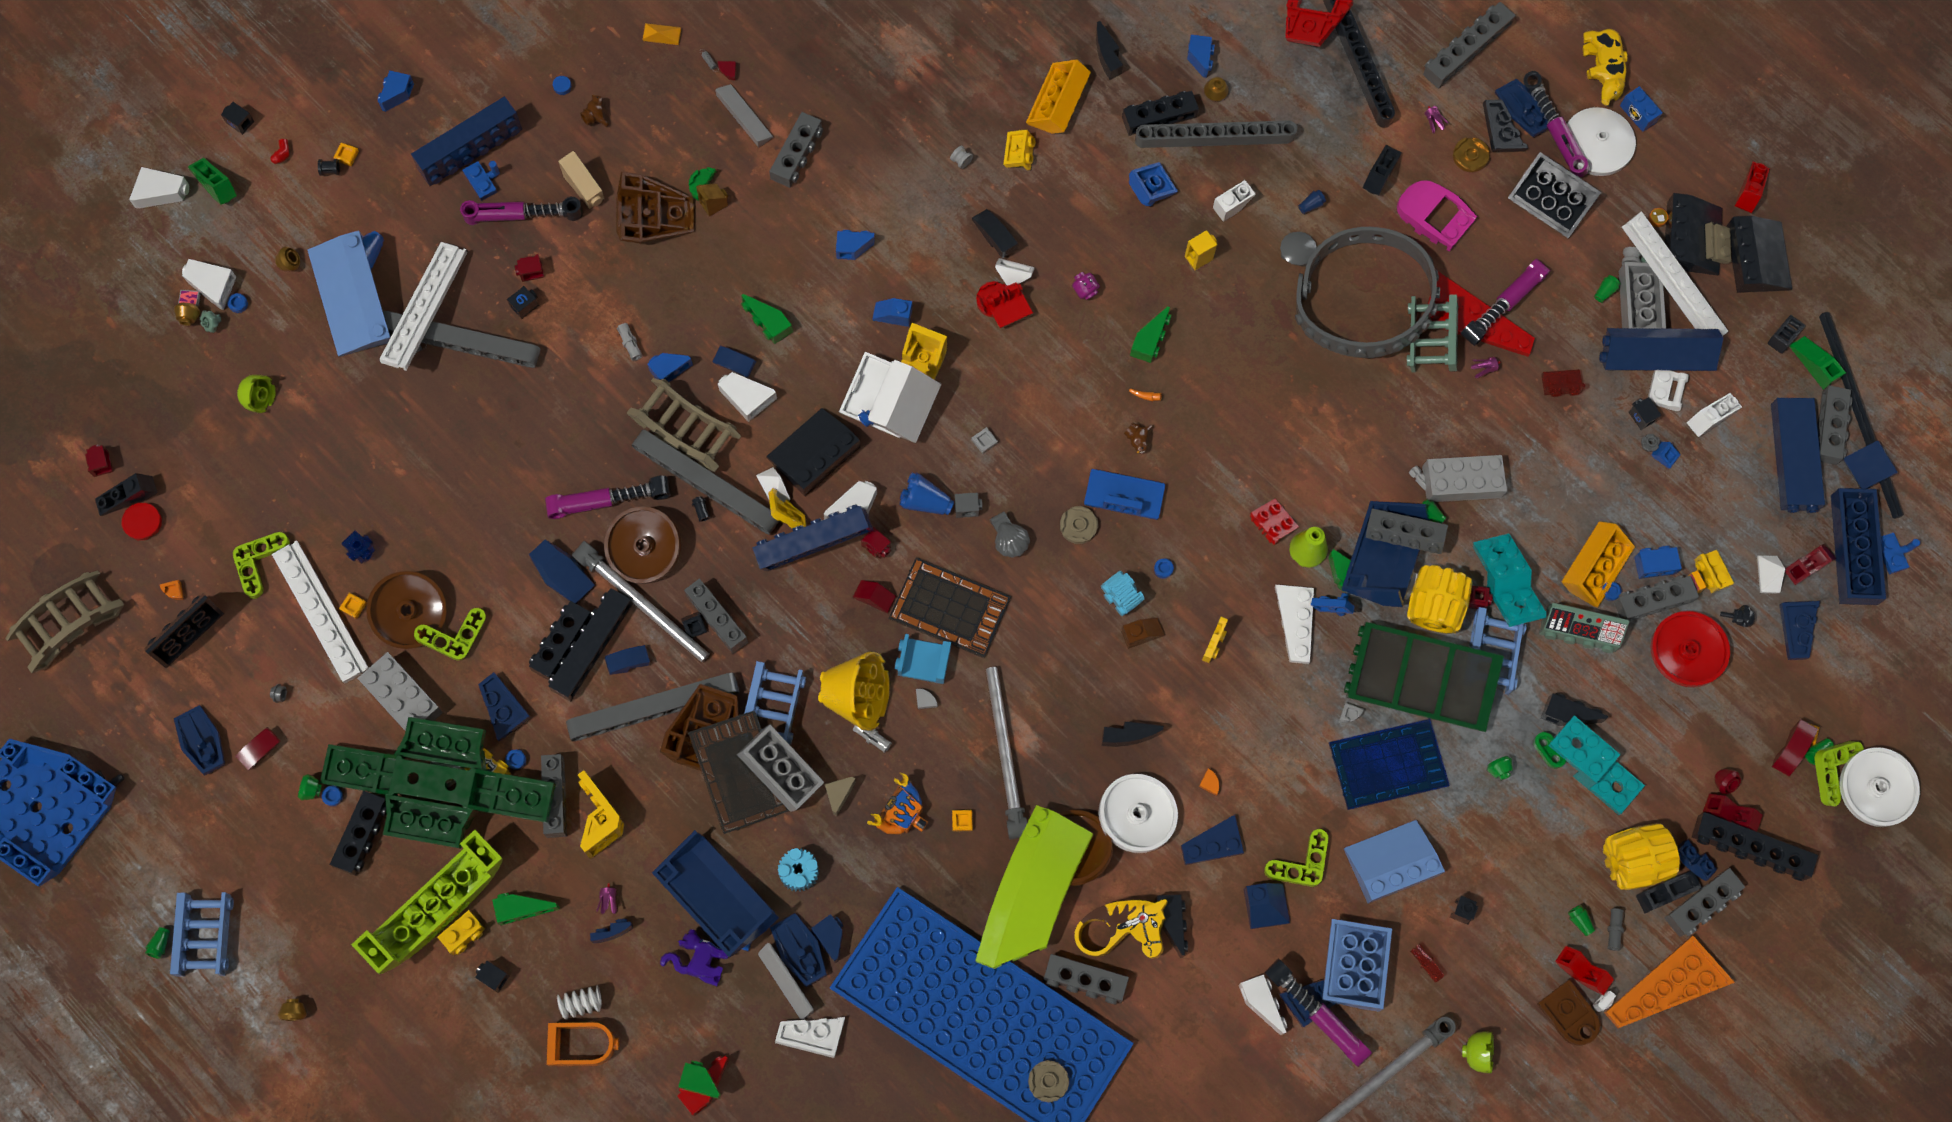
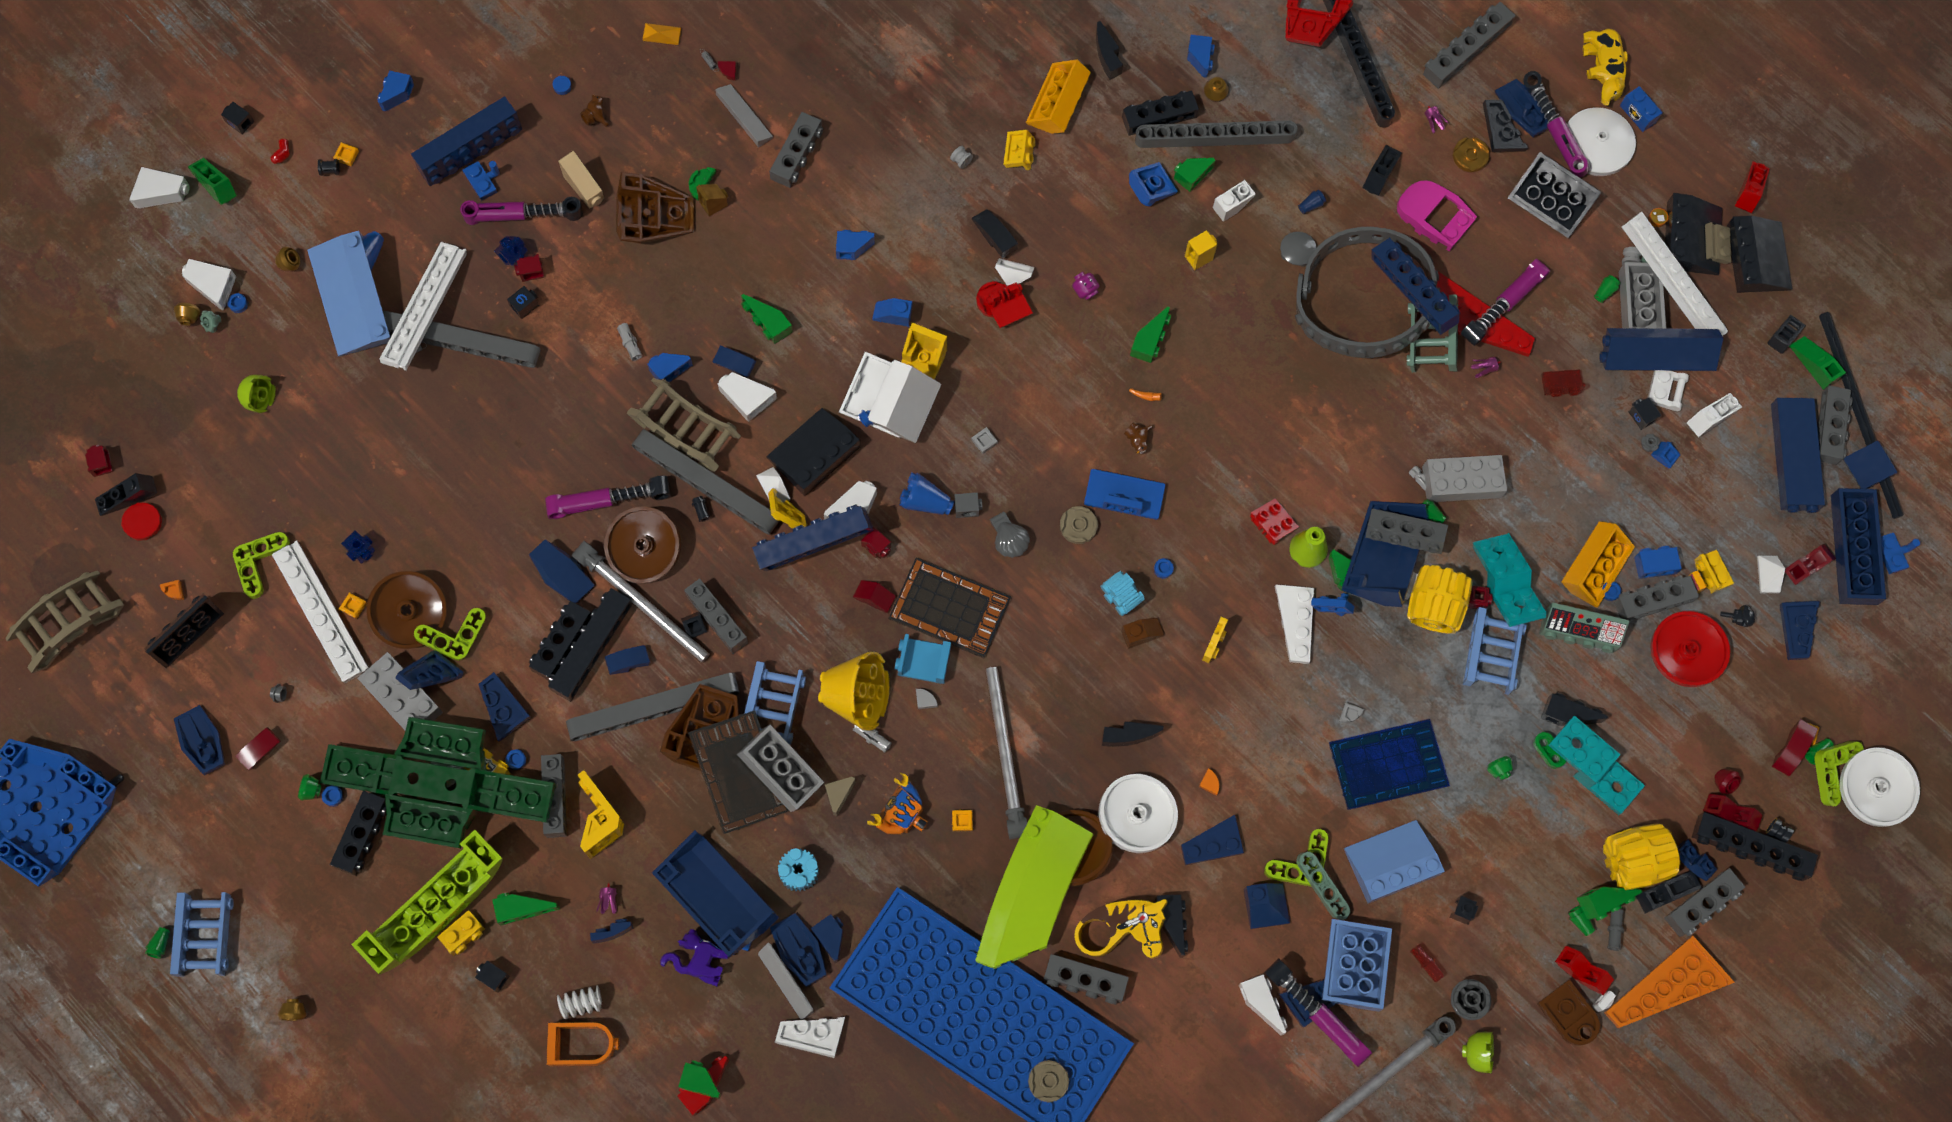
(189, 296): tile -> none
(428, 670): none -> dark blue wing
(511, 249): none -> clear blue brick
(1193, 171): none -> green slope
(1320, 887): none -> sand green beam
(1423, 676): clear smoke window -> none
(1428, 307): none -> dark blue brick
(1470, 999): none -> dark grey cone
(1604, 899): none -> green slope
(1779, 831): none -> black wheel

